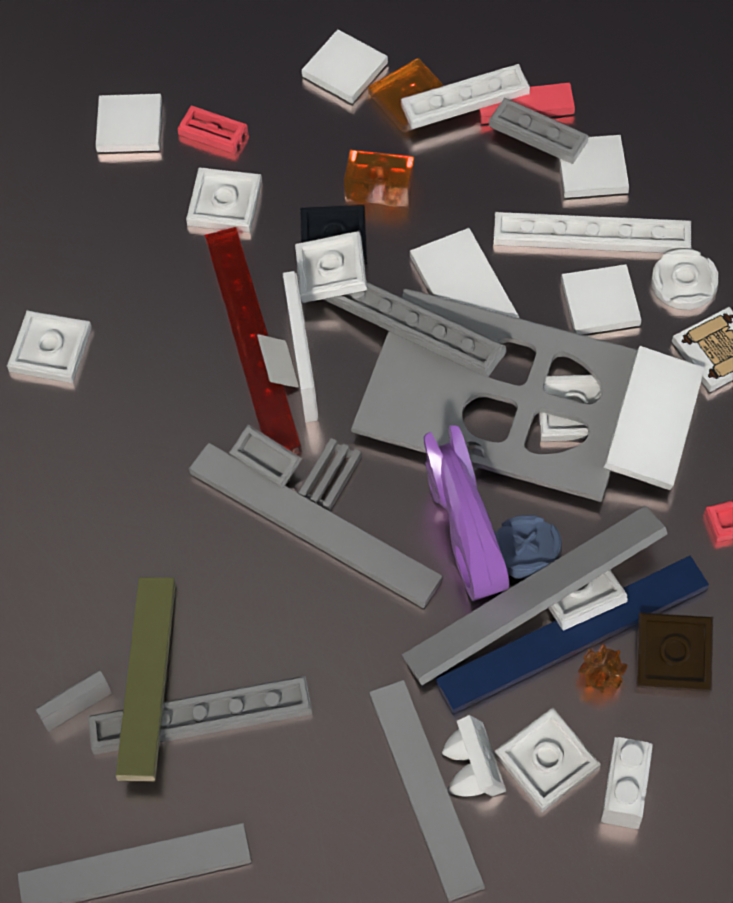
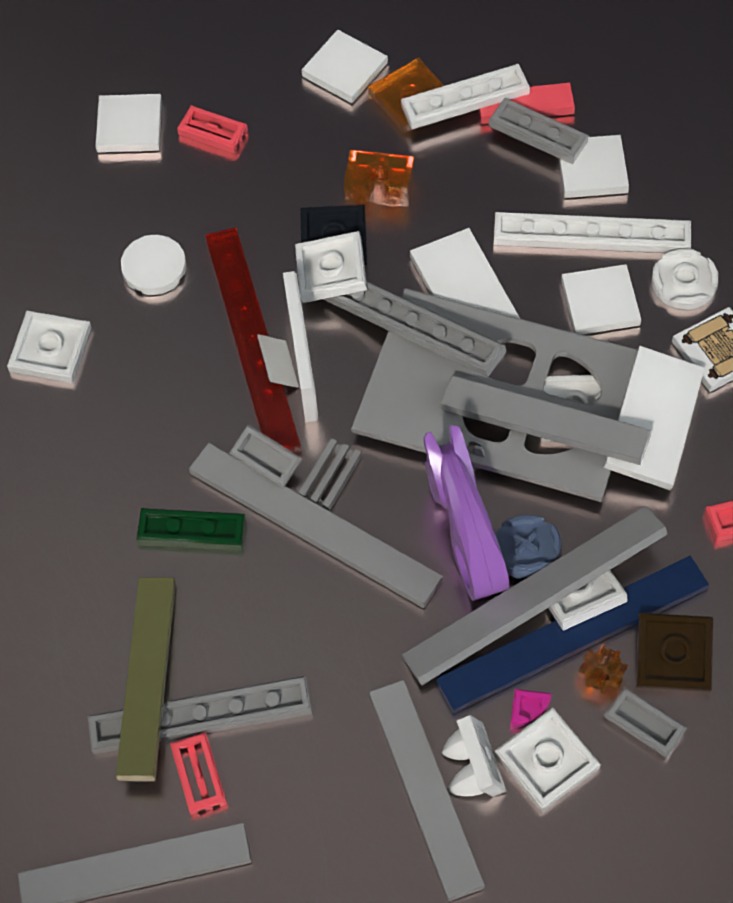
(73, 700): light grey tile -> none
(153, 264): none -> white tile
(191, 529): none -> dark green tile
(206, 802): none -> coral tile
(224, 199): white tile -> none
(528, 707): none -> dark pink tile
(546, 420): none -> light grey tile
(626, 783): white brick -> none
(645, 722): none -> light grey tile

